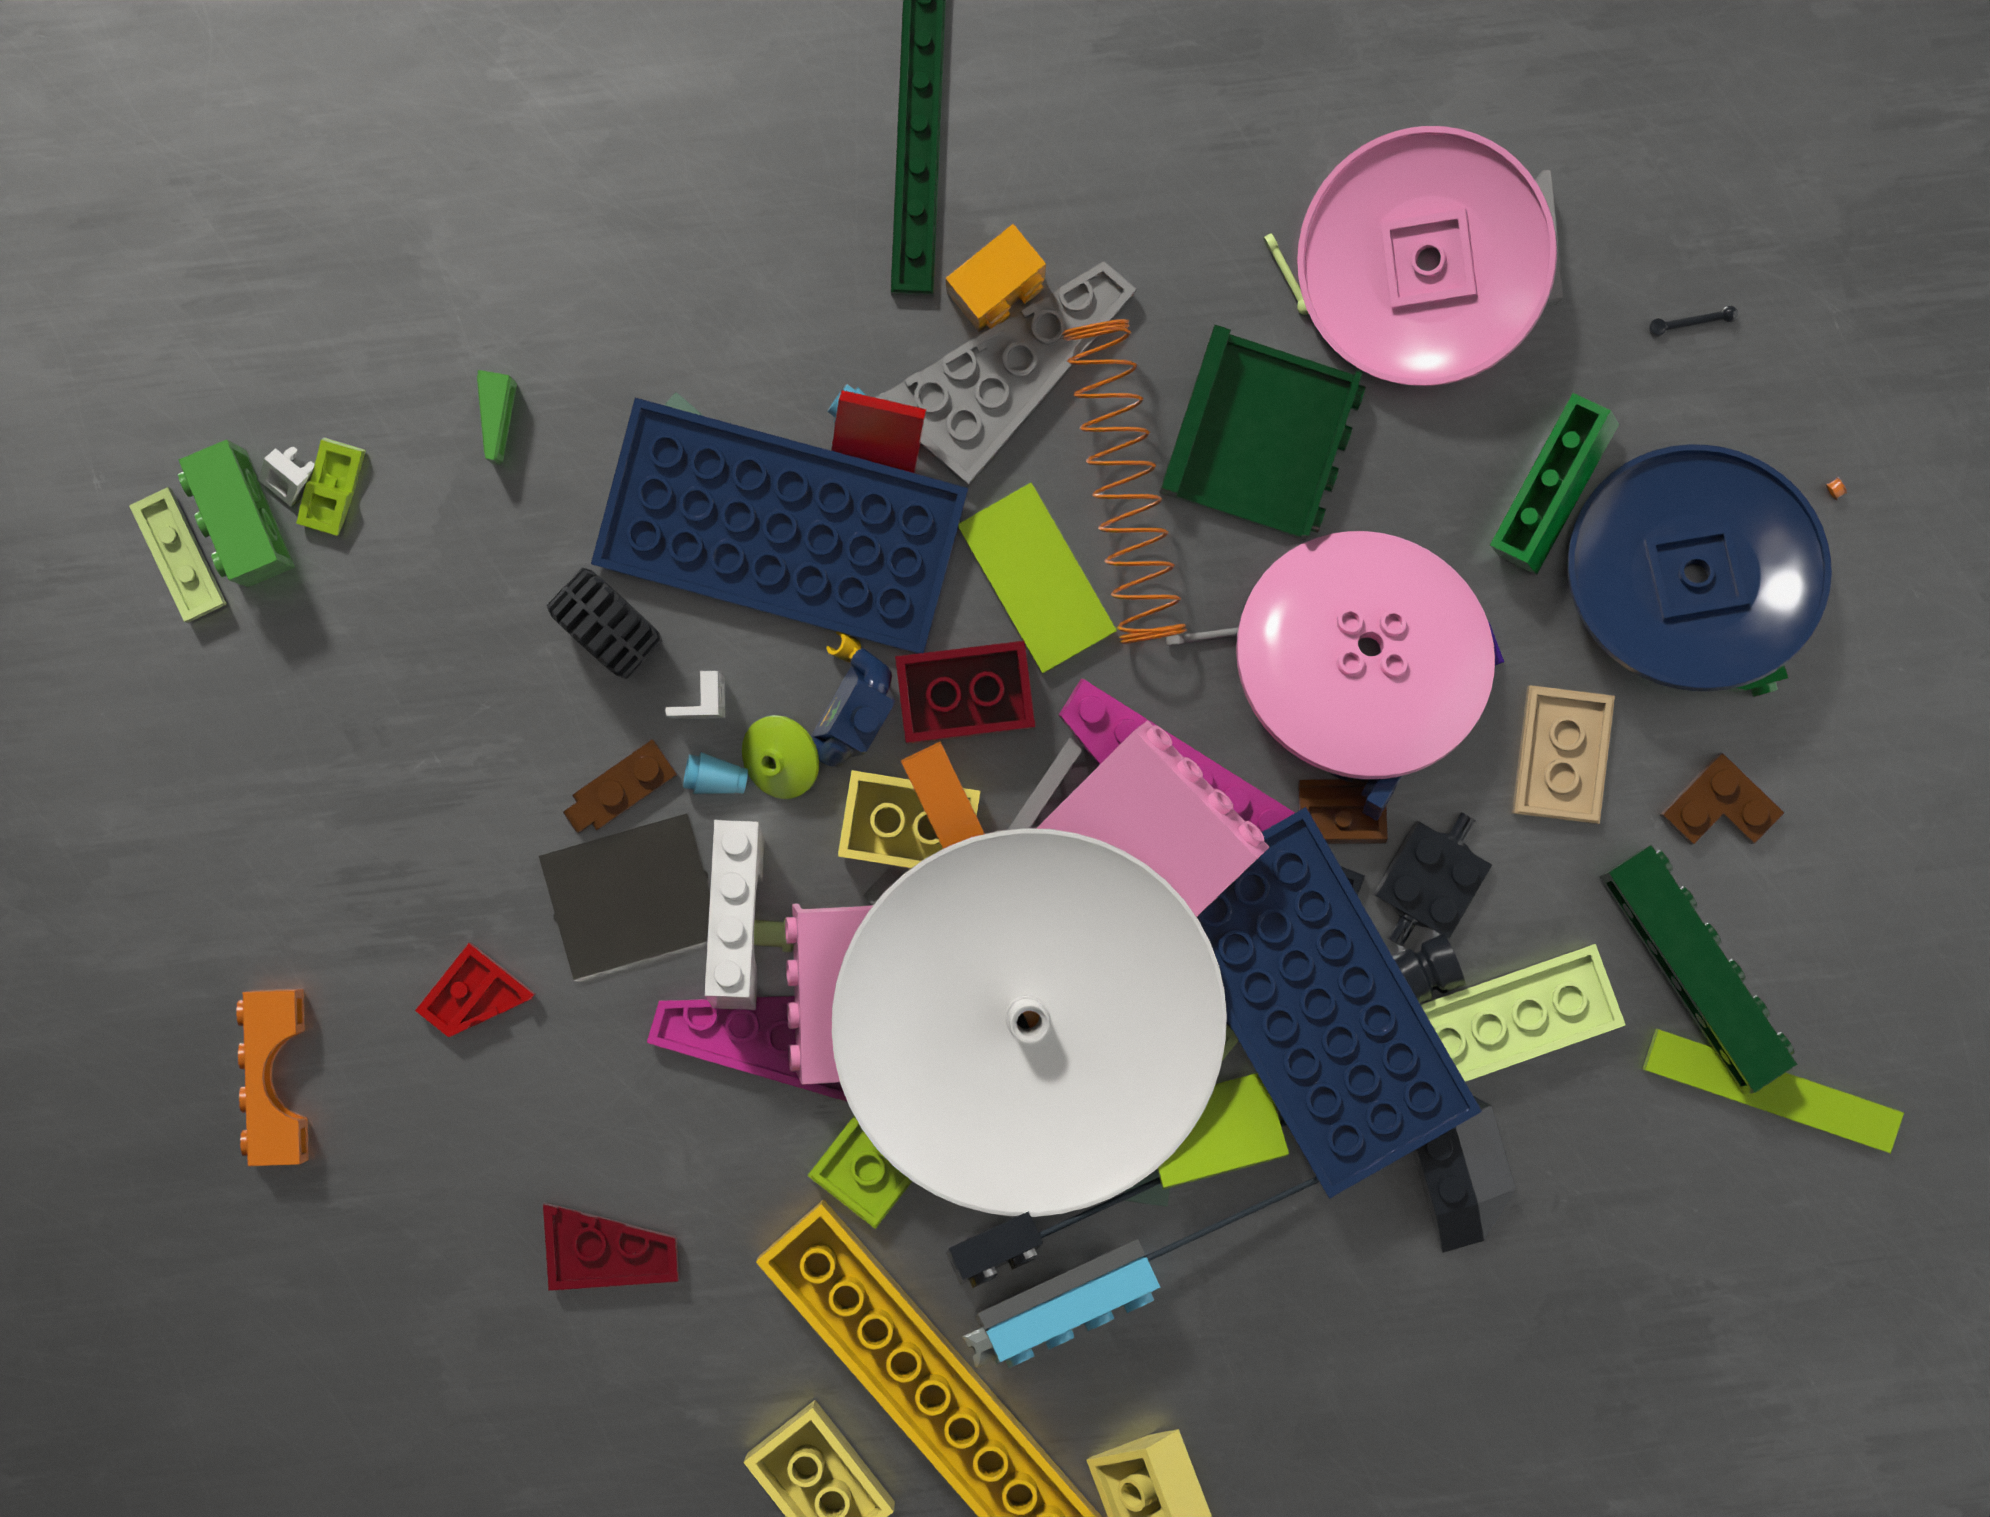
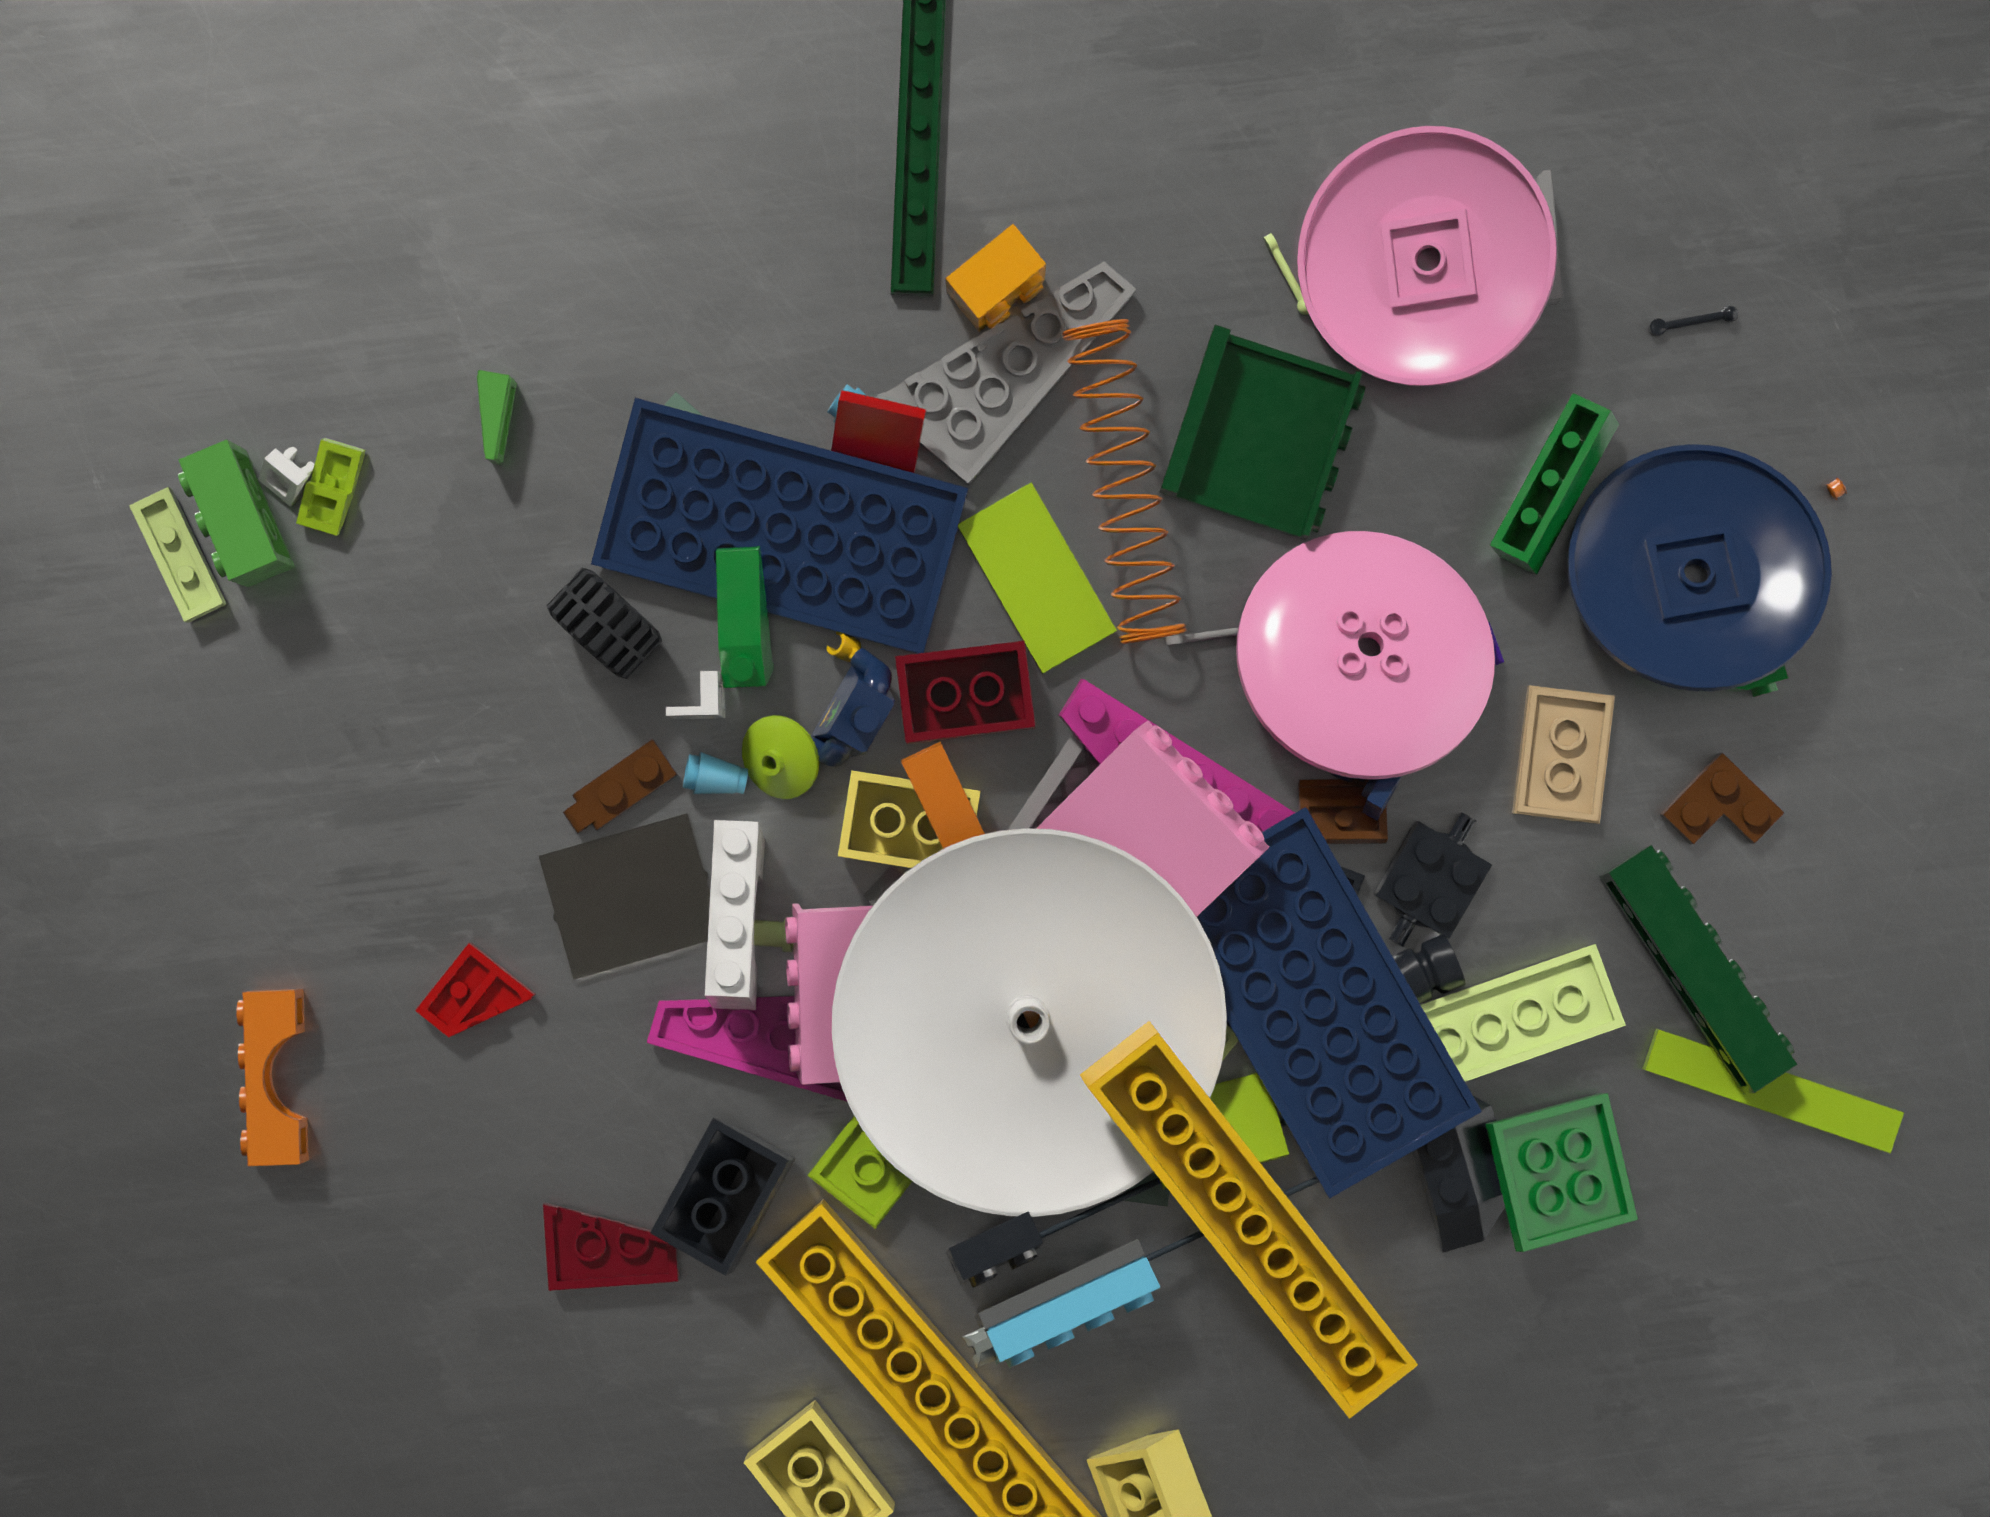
(722, 1196): none -> black slope
(742, 618): none -> green slope
(1248, 1219): none -> yellow brick
(1561, 1172): none -> green plate

